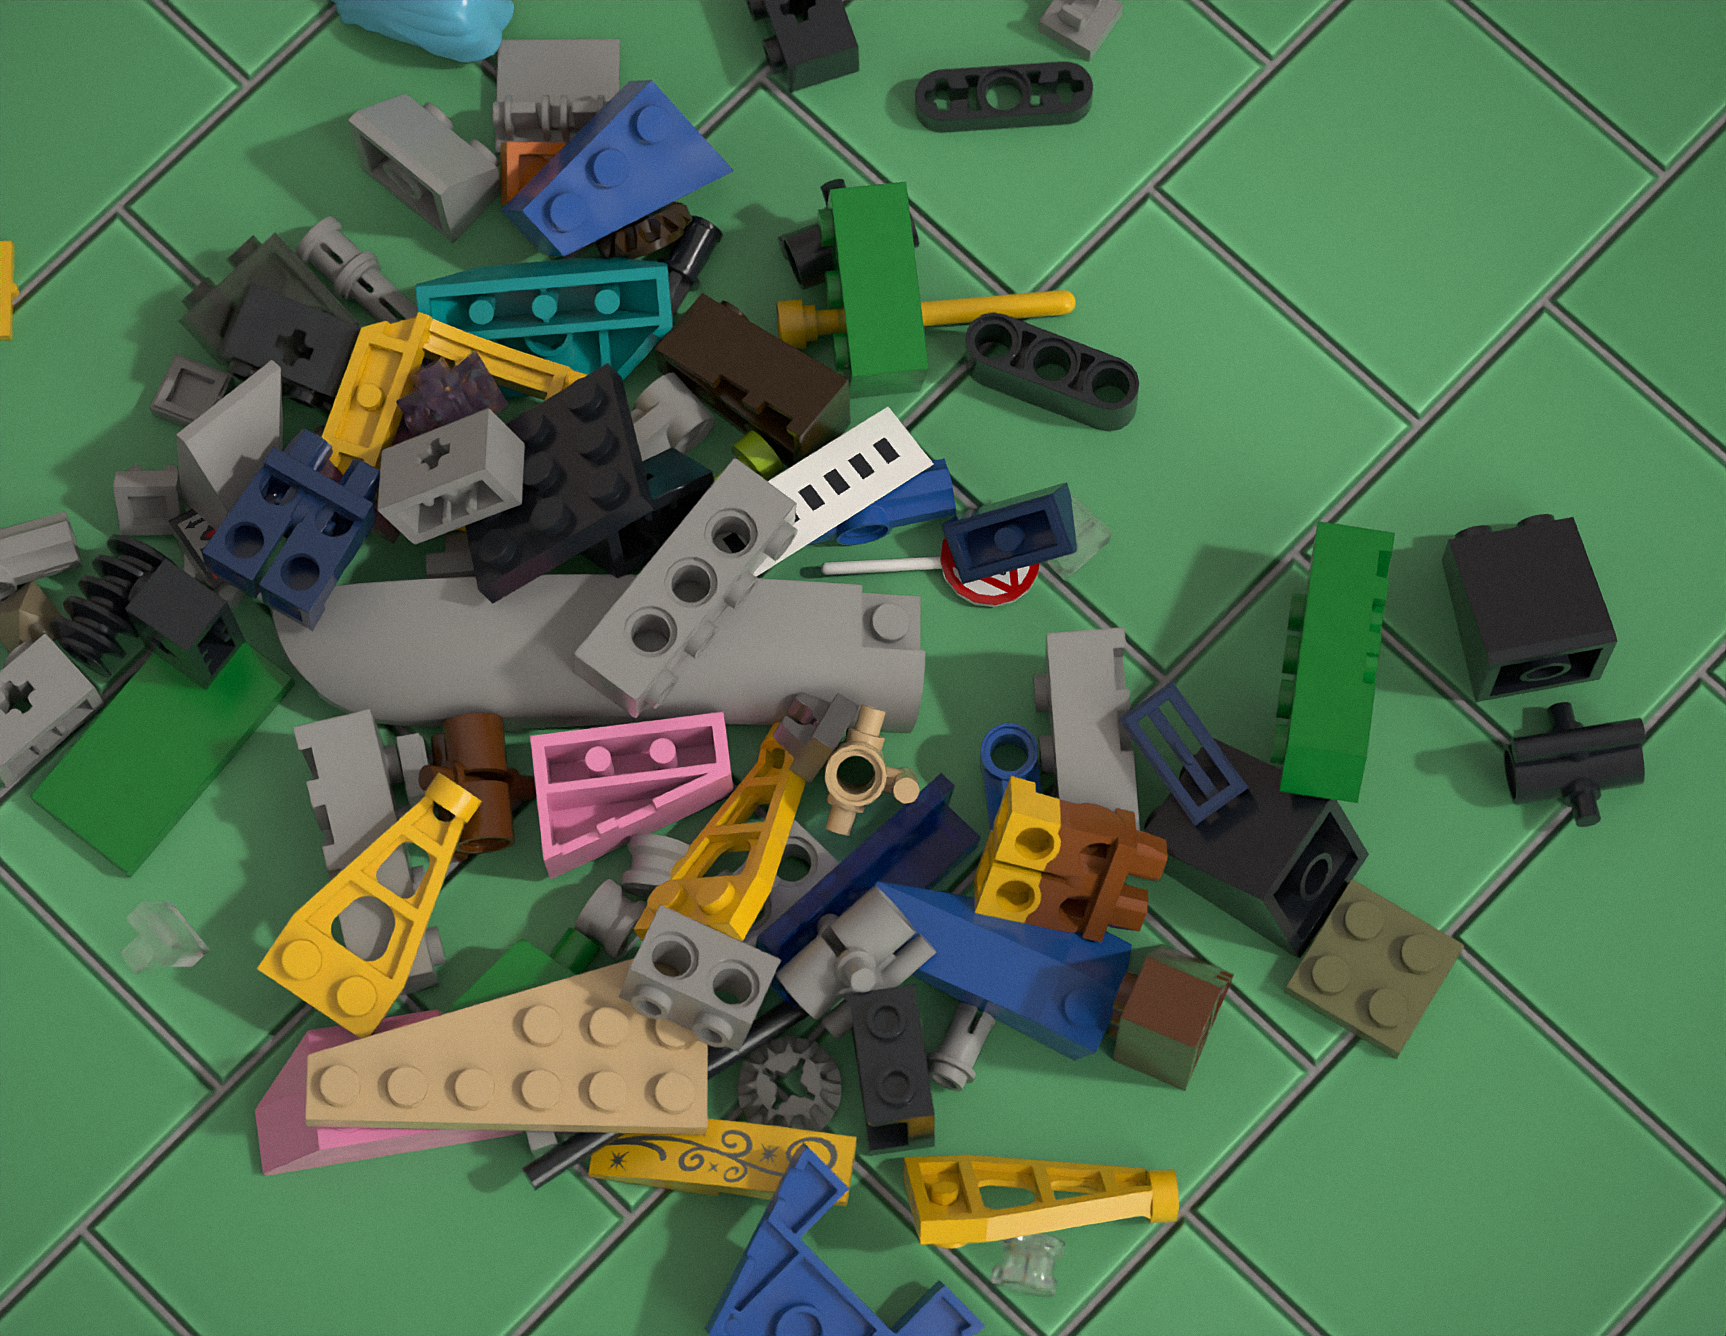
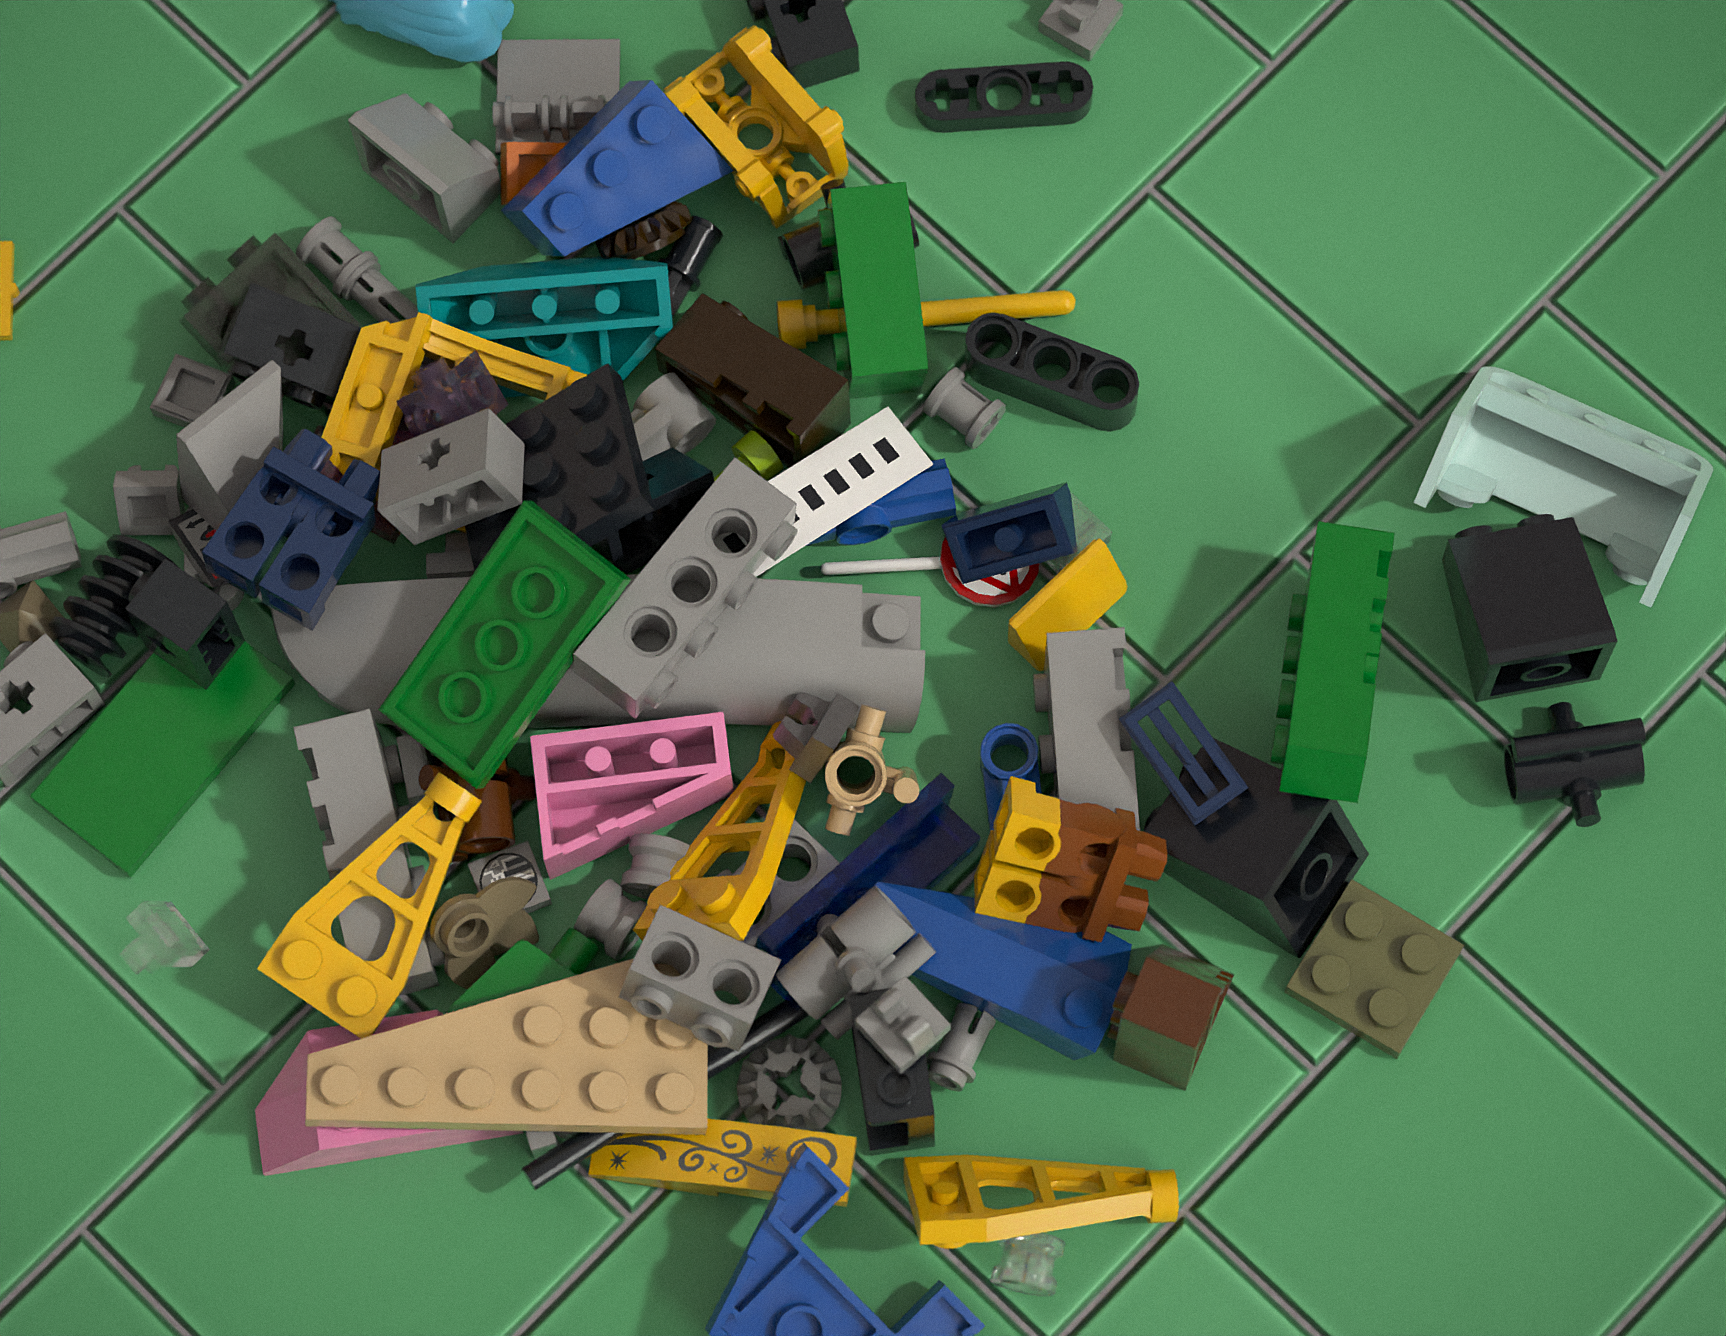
(481, 926): none -> dark tan plate
(504, 644): none -> green tile
(512, 862): none -> light grey tile
(776, 103): none -> yellow piece
(902, 1024): none -> light grey tile
(964, 408): none -> light grey bush
(1068, 602): none -> yellow slope
(1568, 463): none -> light aqua windscreen

